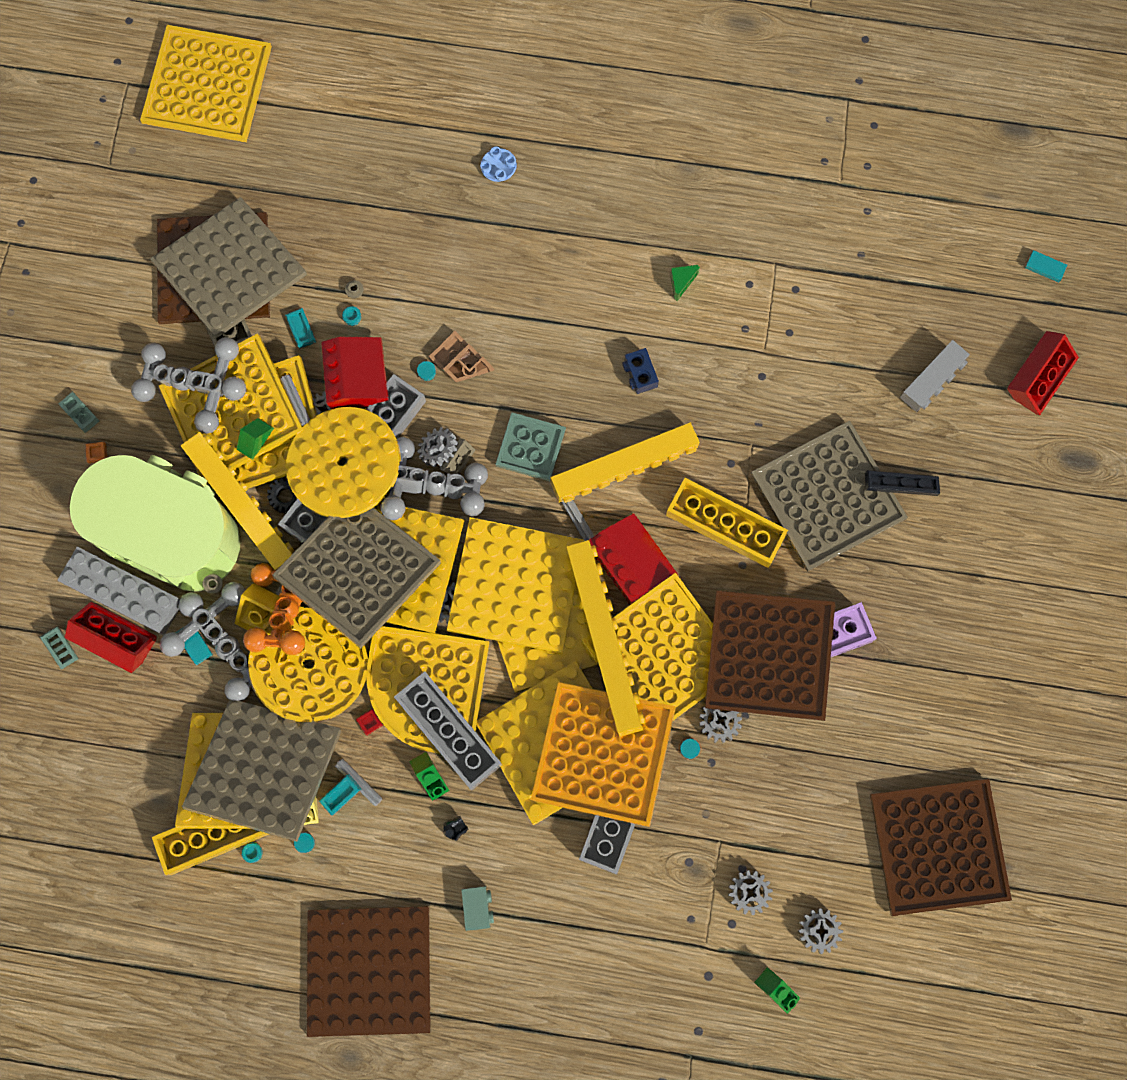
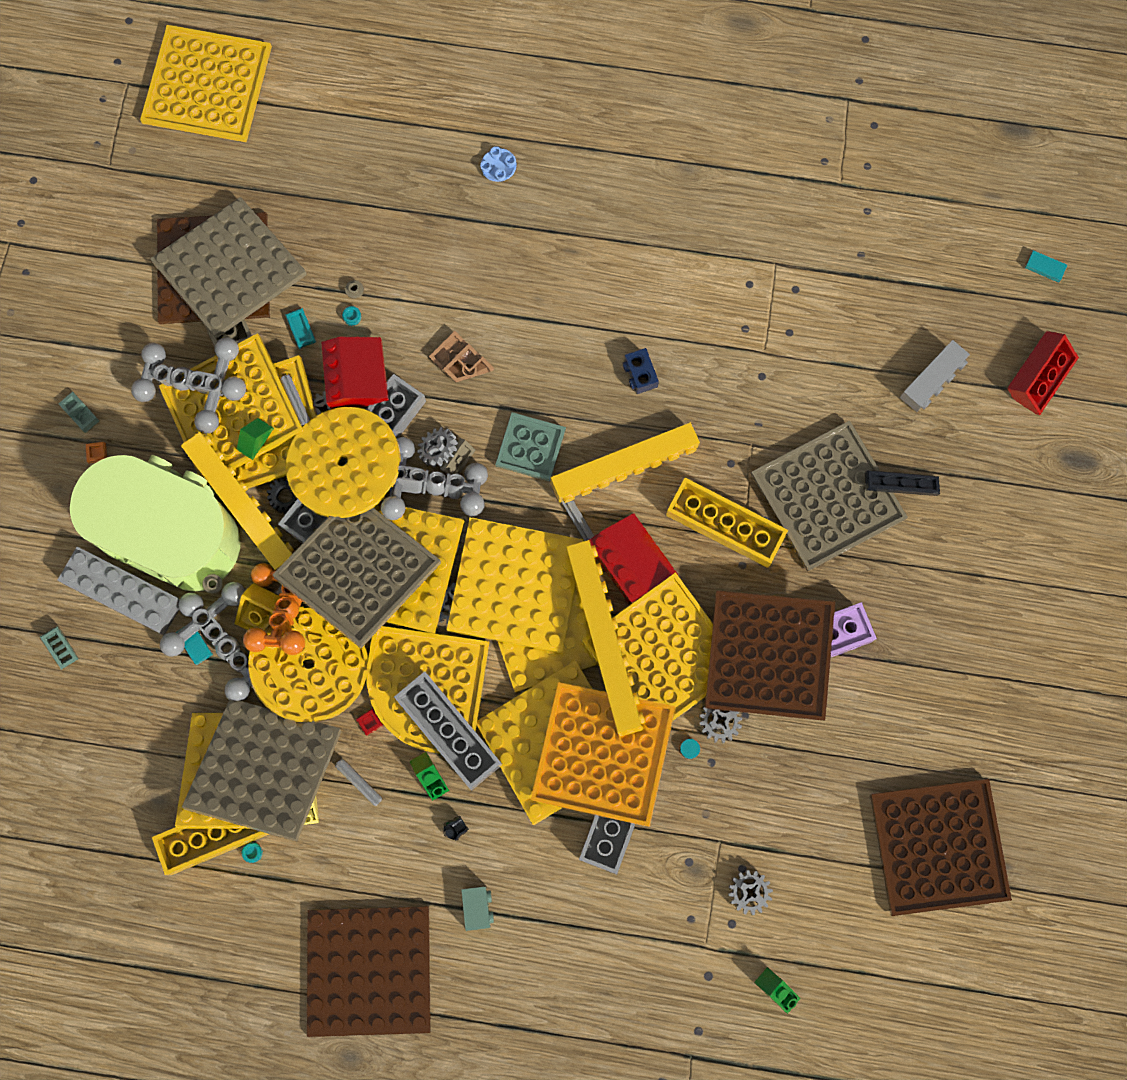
(110, 637): red slope -> none
(305, 843): teal tile -> none
(340, 794): teal tile -> none
(426, 371): teal tile -> none
(682, 278): green slope -> none
(820, 941): light grey gear -> none

